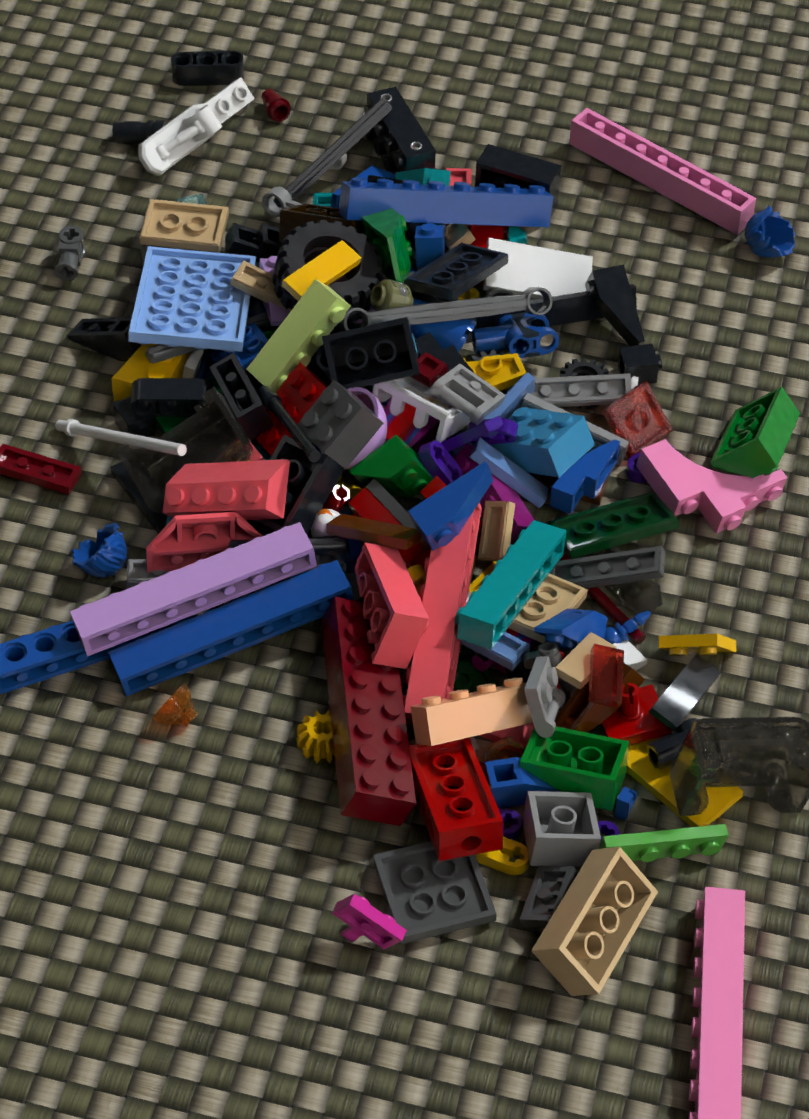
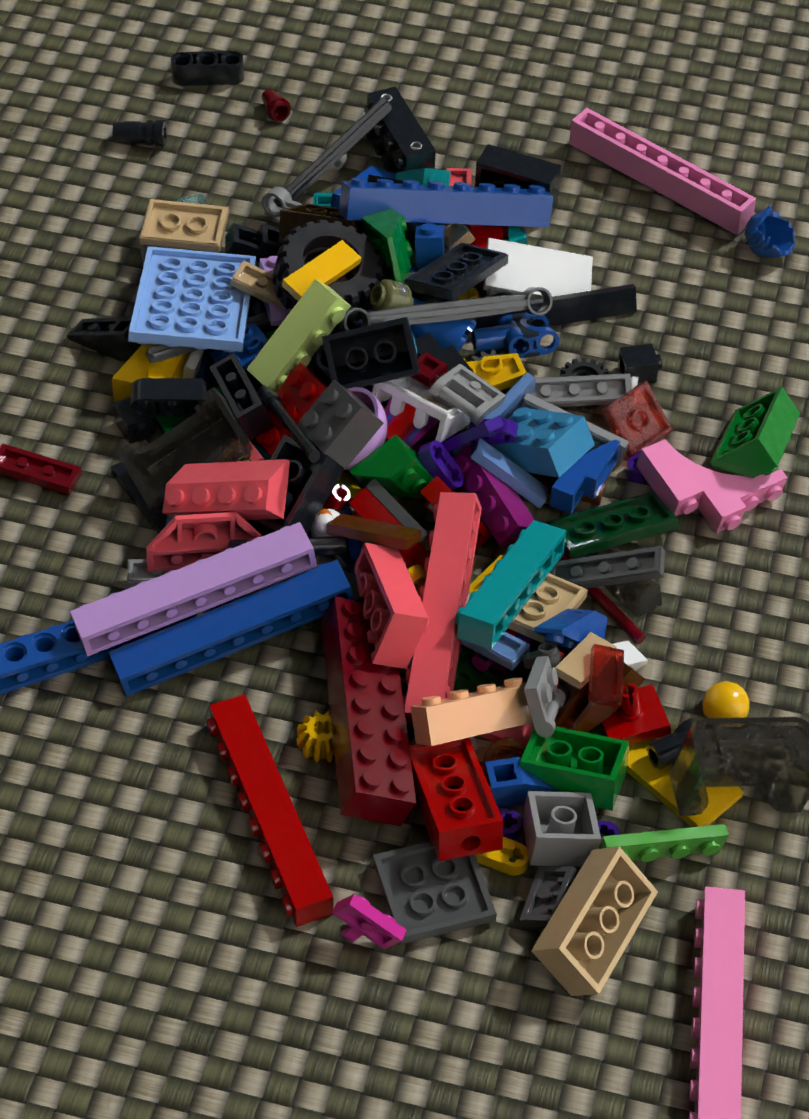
(71, 253): dark grey connector -> none
(73, 428): white bar -> none
(104, 556): blue hair -> none
(177, 708): clear orange piece -> none
(192, 128): white piece -> none
(270, 811): none -> red brick
(449, 509): blue slope -> none
(496, 530): tan tile -> none
(614, 300): black slope -> none
(619, 633): blue bar -> none
(625, 803): blue tile -> none
(685, 692): black slope -> none
(702, 643): yellow wing -> none
(725, 701): none -> yellow hair

